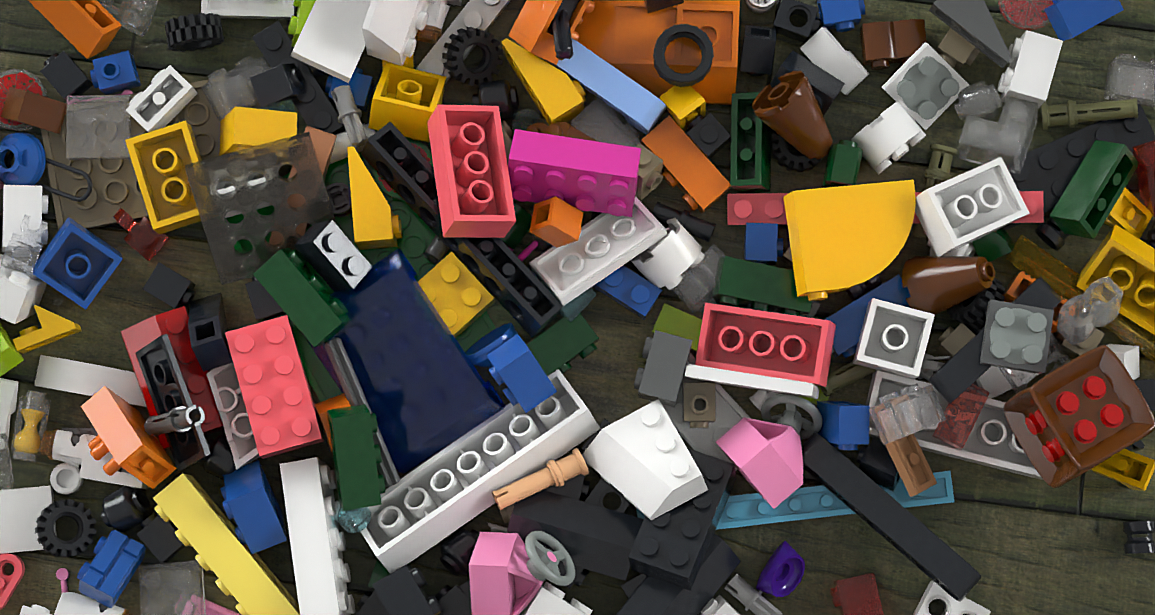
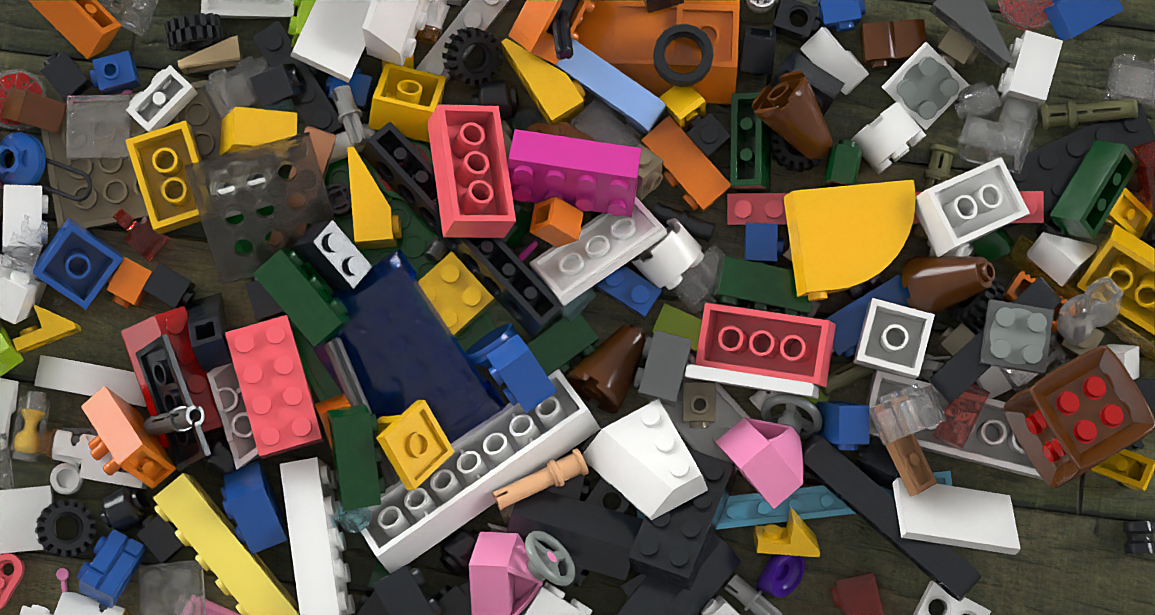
(128, 283): none -> orange brick
(218, 56): none -> tan slope
(414, 443): none -> yellow bracket
(609, 369): none -> reddish brown cone
(793, 540): none -> yellow slope
(957, 517): none -> white tile
(1060, 256): none -> white slope

